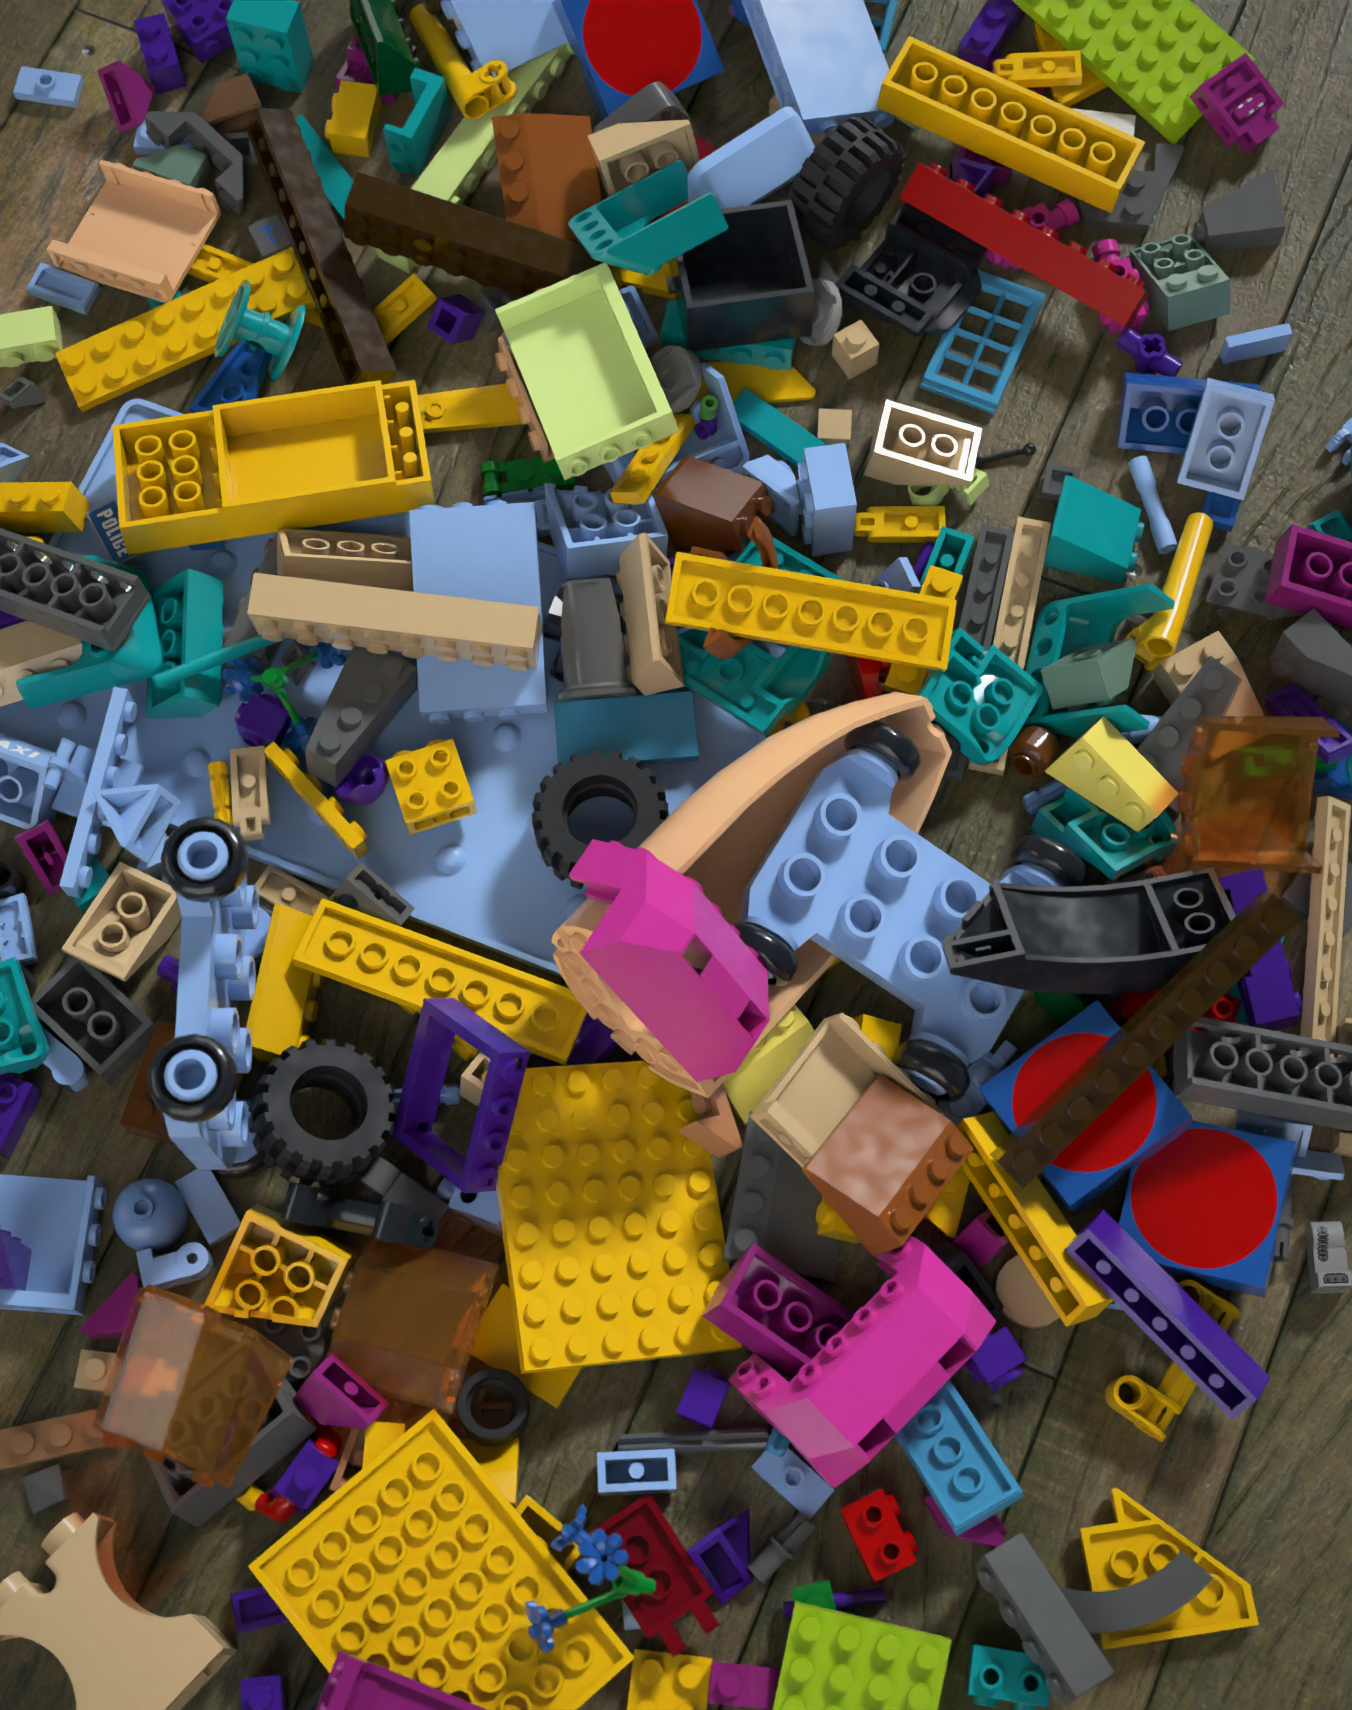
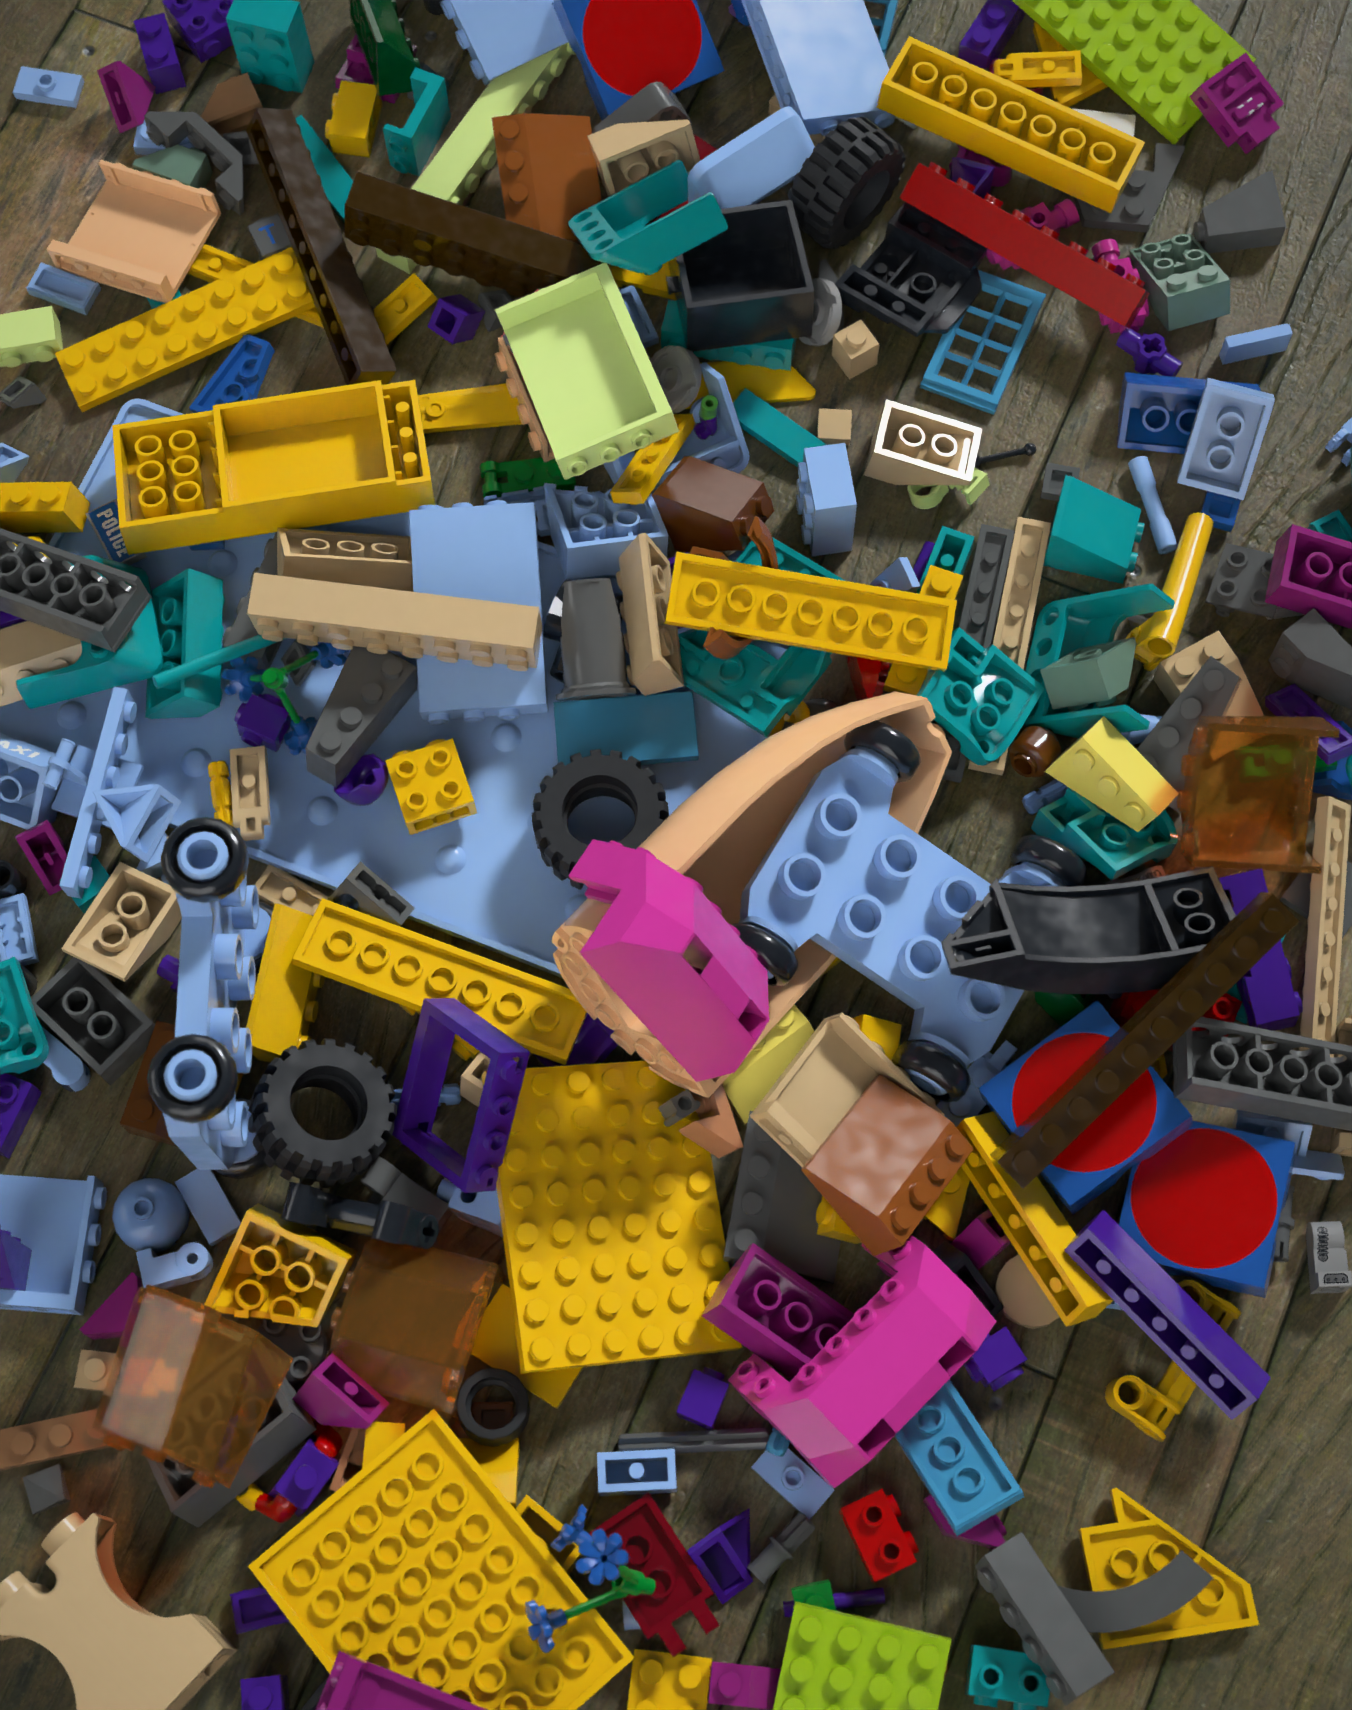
(260, 331): teal piece -> none
(308, 789): yellow plate -> none
(472, 91): yellow axle -> none
(678, 1107): none -> dark grey piece
(781, 489): light blue slope -> none
(900, 524): yellow hinge -> none

